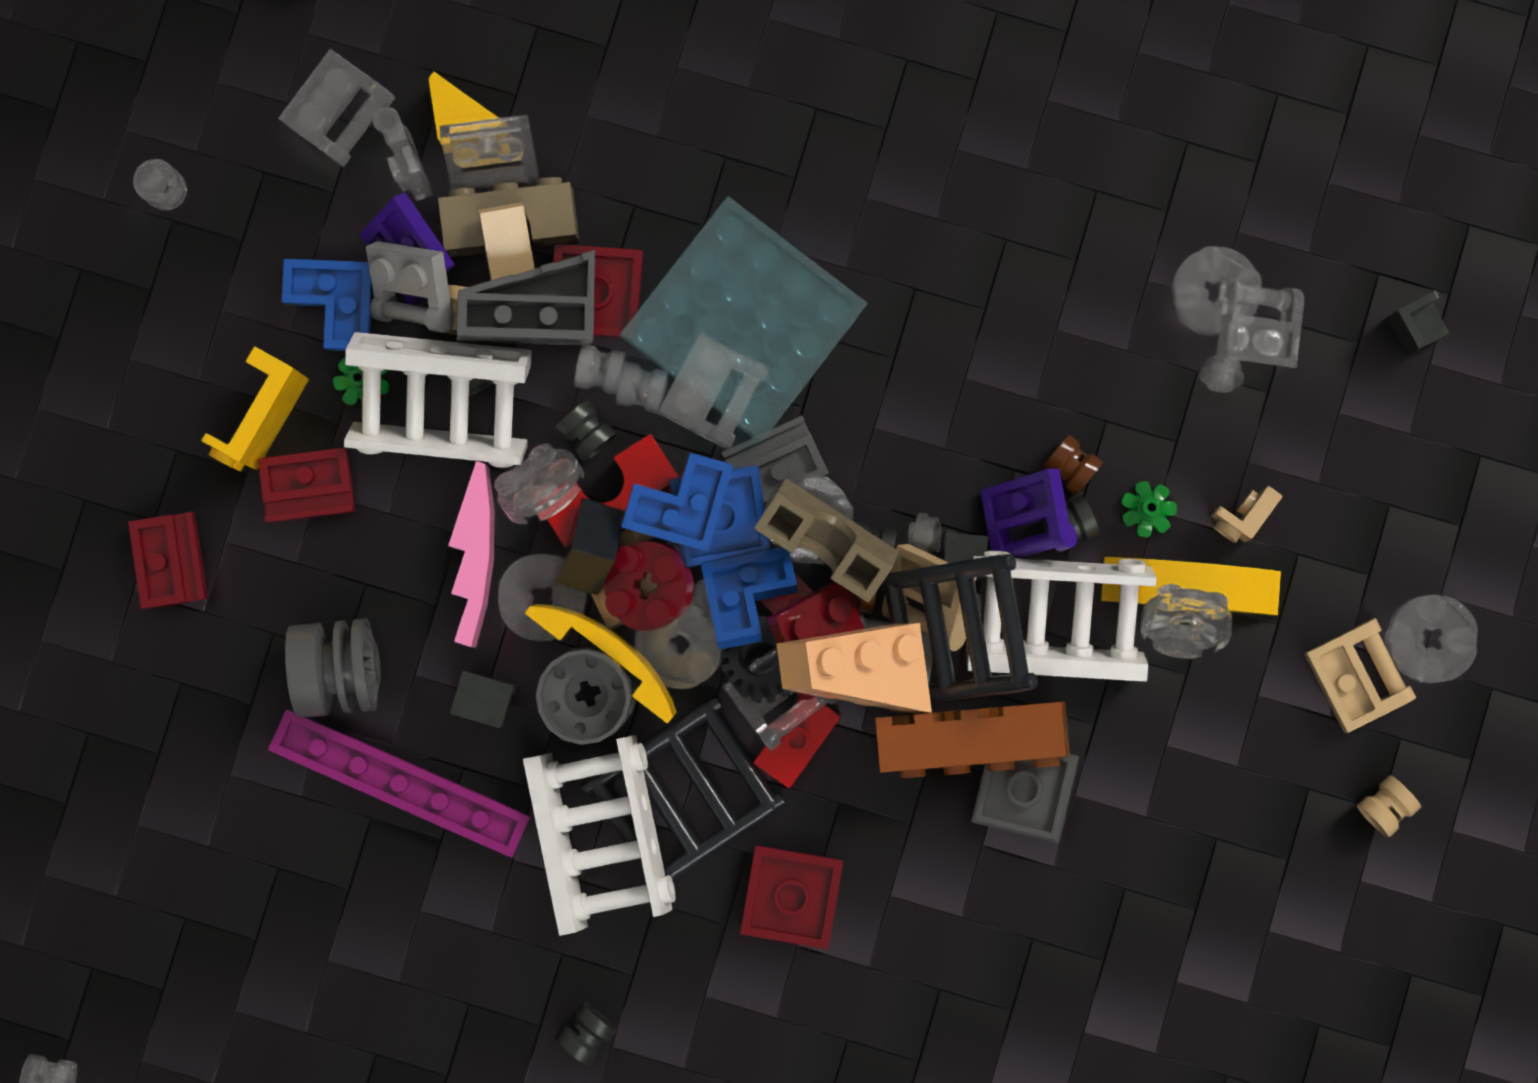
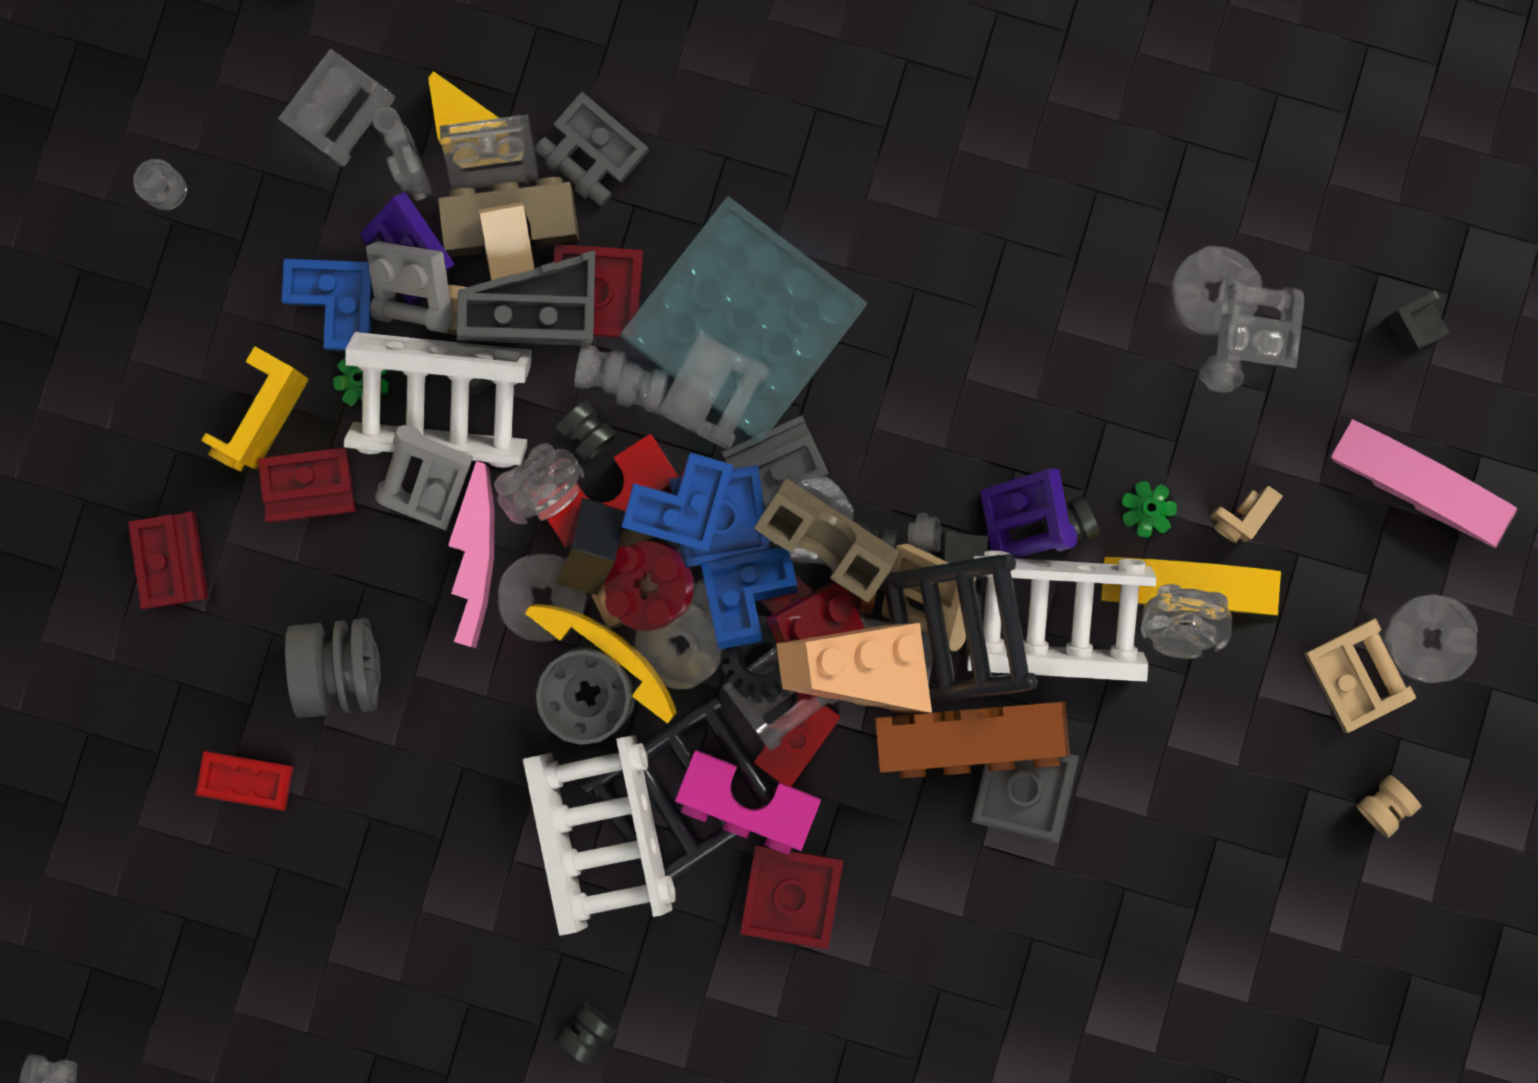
(244, 780): none -> red plate
(400, 783): magenta plate -> none
(437, 482): none -> light grey plate
(482, 699): pearl dark grey panel -> none
(601, 139): none -> dark grey plate
(782, 820): none -> dark pink arch
(1074, 465): reddish brown wheel -> none
(1424, 483): none -> bright pink slope

